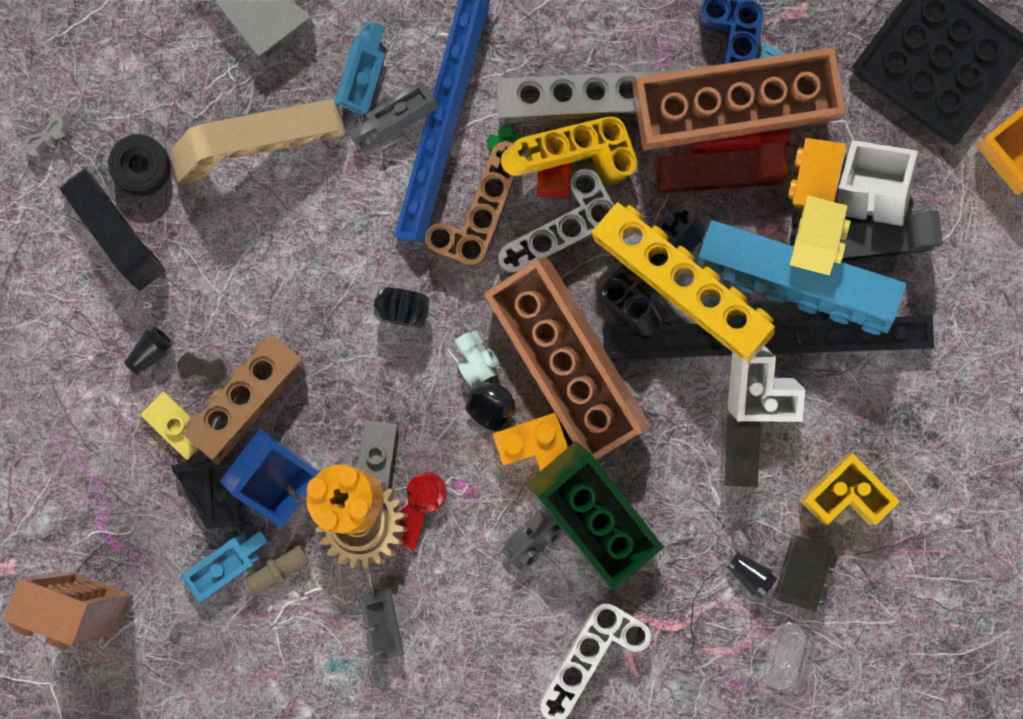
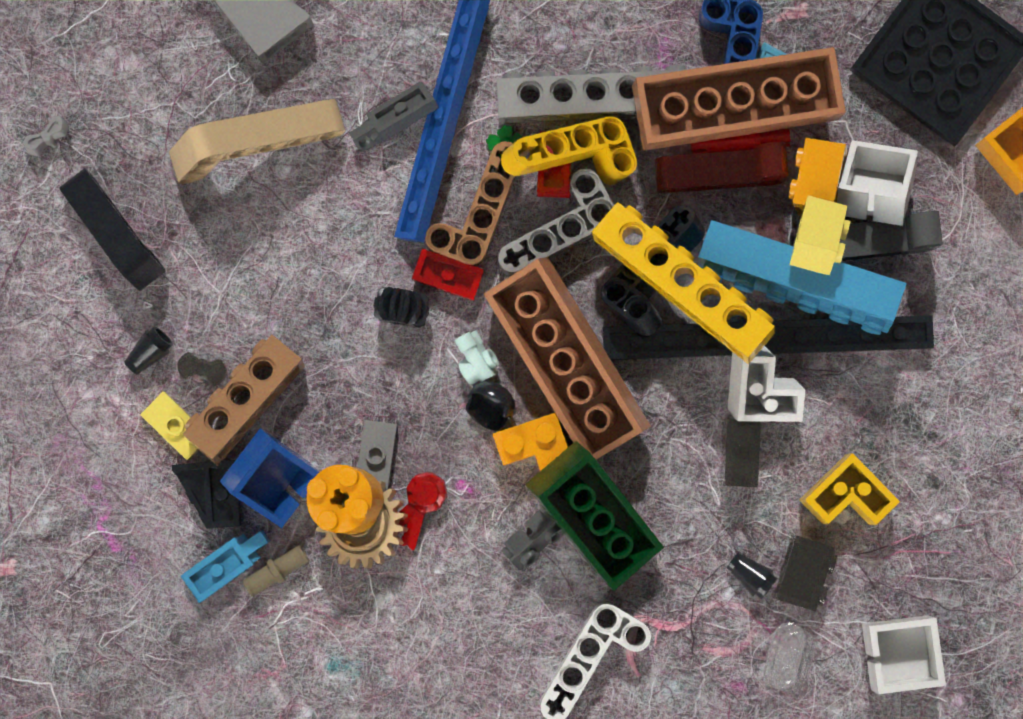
(66, 608): nougat brick -> none
(130, 148): black tyre -> none
(362, 70): dark azure hinge -> none
(386, 638): dark grey hinge -> none
(447, 275): none -> red plate
(904, 654): none -> white piece

